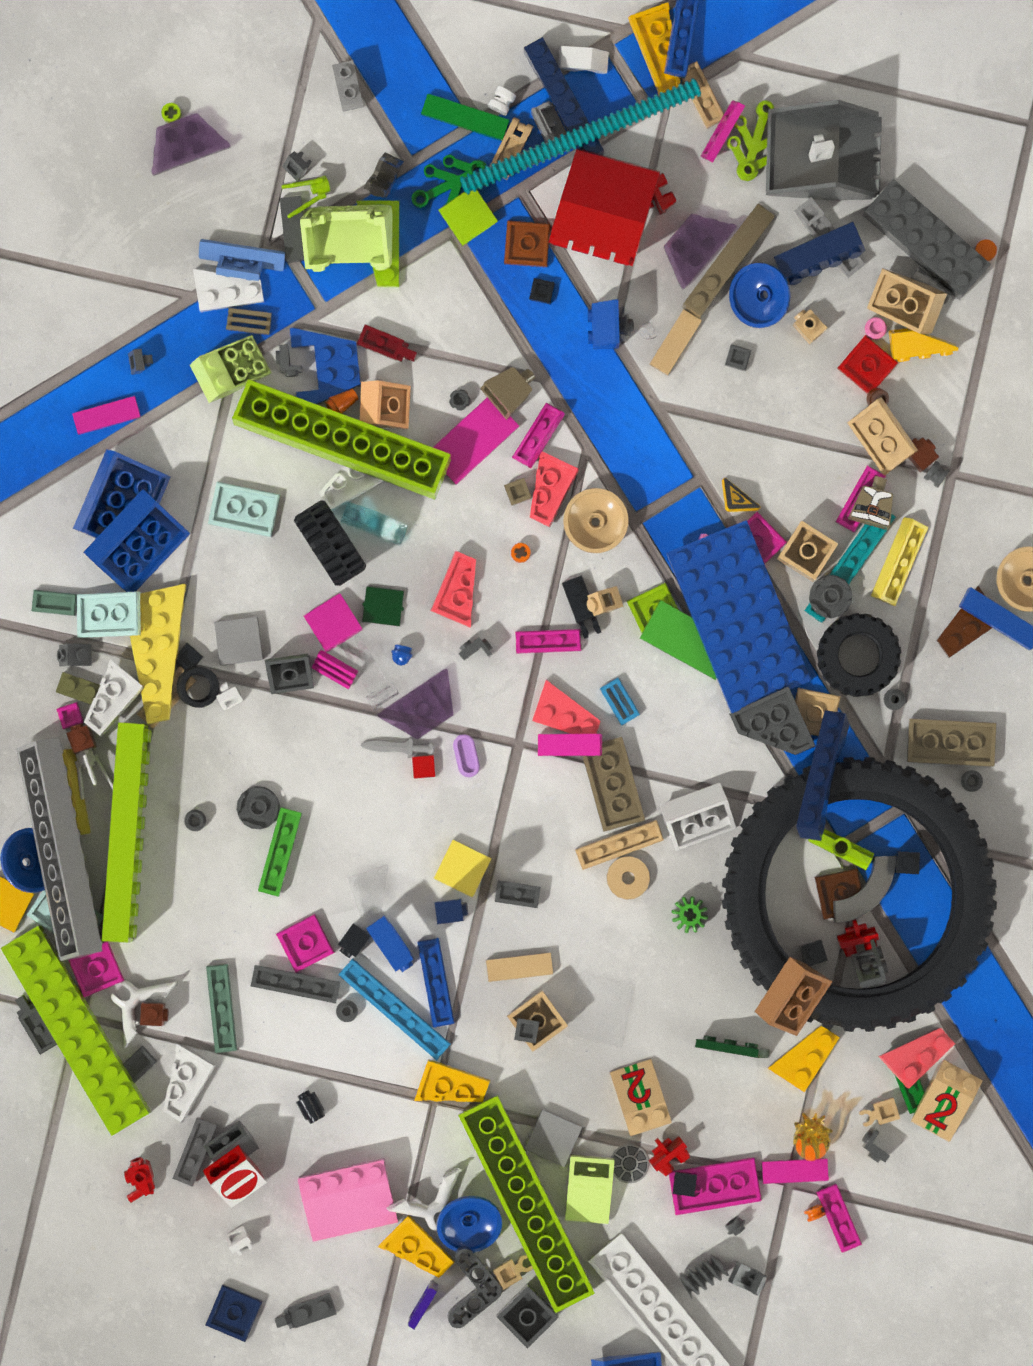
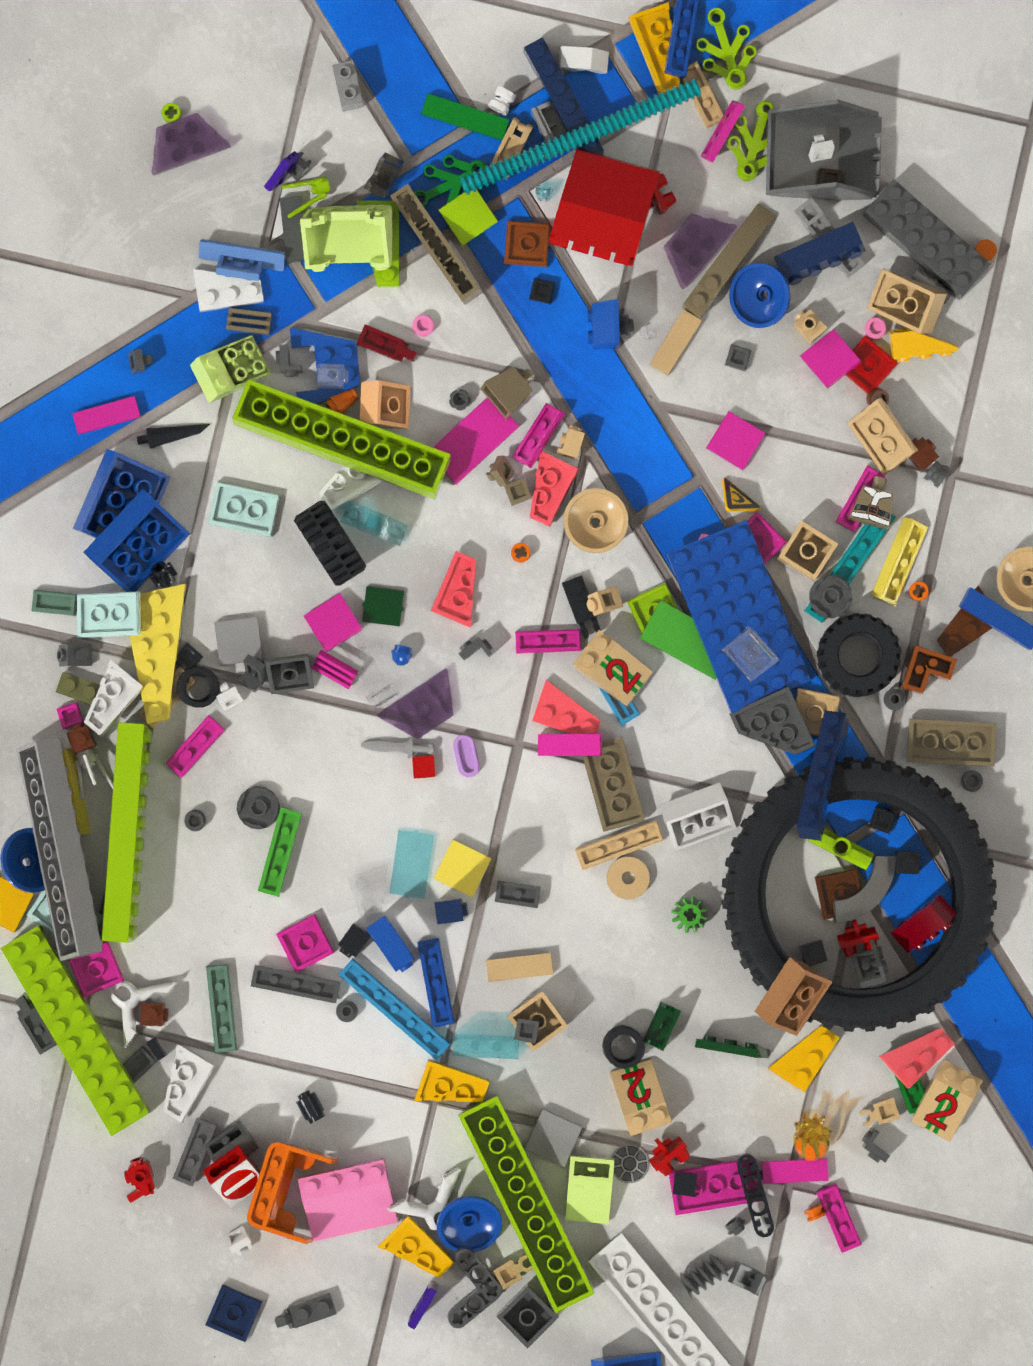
(156, 1048): none -> black tile
(163, 574): none -> black gear
(165, 435): none -> black bar
(195, 746): none -> dark pink tile
(254, 674): none -> dark grey bracket
(272, 1187): none -> orange windscreen
(282, 171): none -> dark purple tile
(332, 376): none -> clear brick
(411, 864): none -> clear light blue piece
(423, 325): none -> bright pink tile
(436, 244): none -> dark tan slope
(485, 1046): none -> clear light blue brick
(500, 471): none -> dark tan tile
(543, 191): none -> clear light blue hinge
(571, 442): none -> tan brick
(612, 668): none -> tan slope
(633, 1060): none -> black tyre
(661, 1026): none -> dark green hinge
(726, 52): none -> lime plant
(735, 440): none -> dark pink tile
(750, 653): none -> clear slope
(758, 1194): none -> black beam
(829, 175): none -> dark brown tile
(830, 359): none -> dark pink tile
(882, 820): none -> black tile
(924, 594): none -> orange bush
(924, 924): none -> dark red brick
(926, 663): none -> dark orange brick

